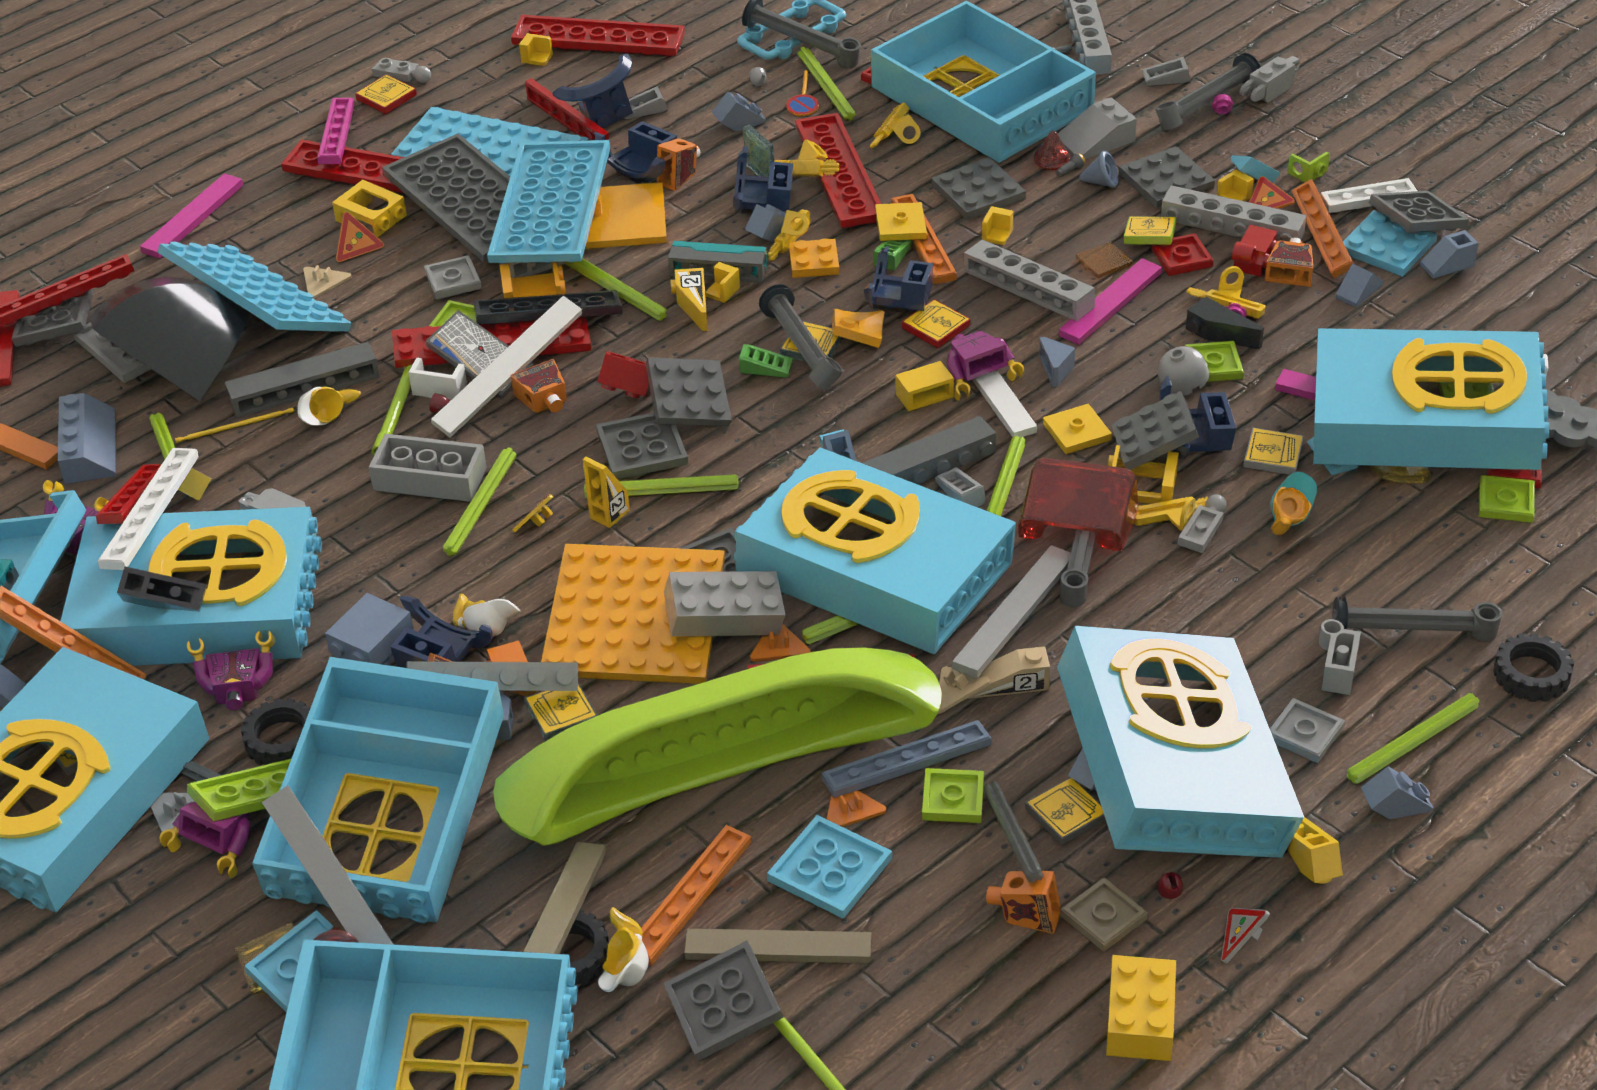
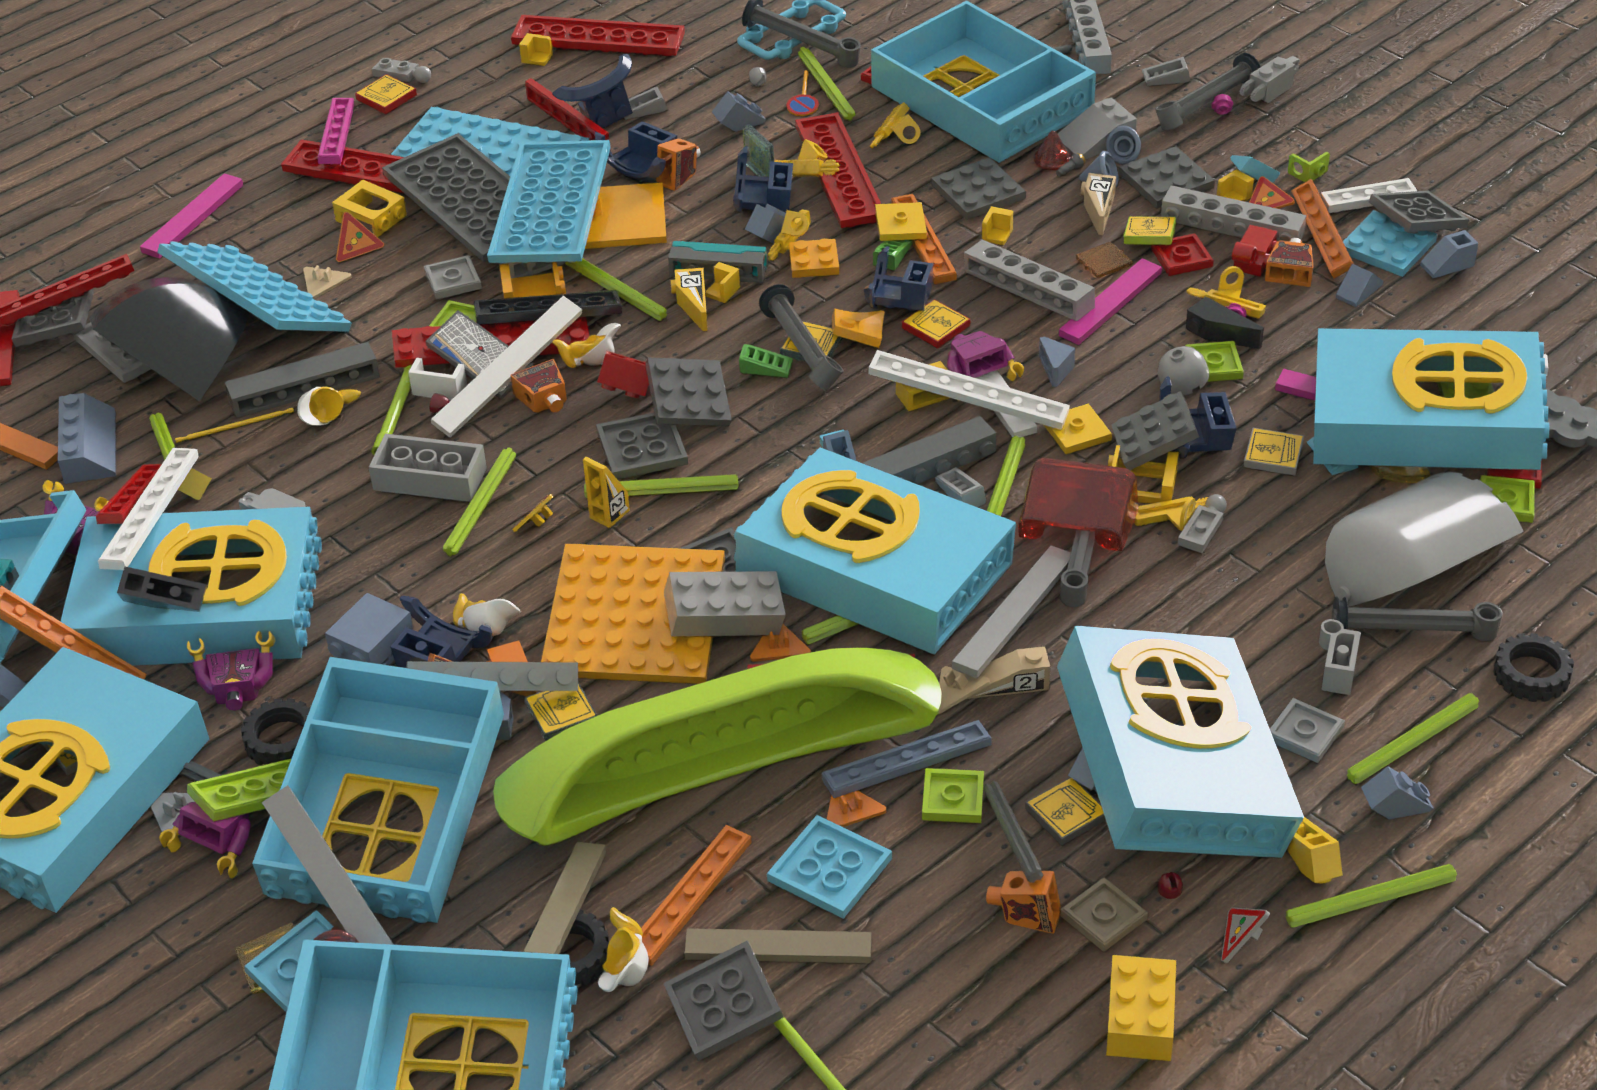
(589, 351): none -> hair
(969, 389): none -> white plate
(1098, 198): none -> tan slope
(1123, 144): none -> sand blue hat
(1292, 502): light orange hair -> none
(1370, 895): none -> lime axle
(1414, 536): none -> light grey panel

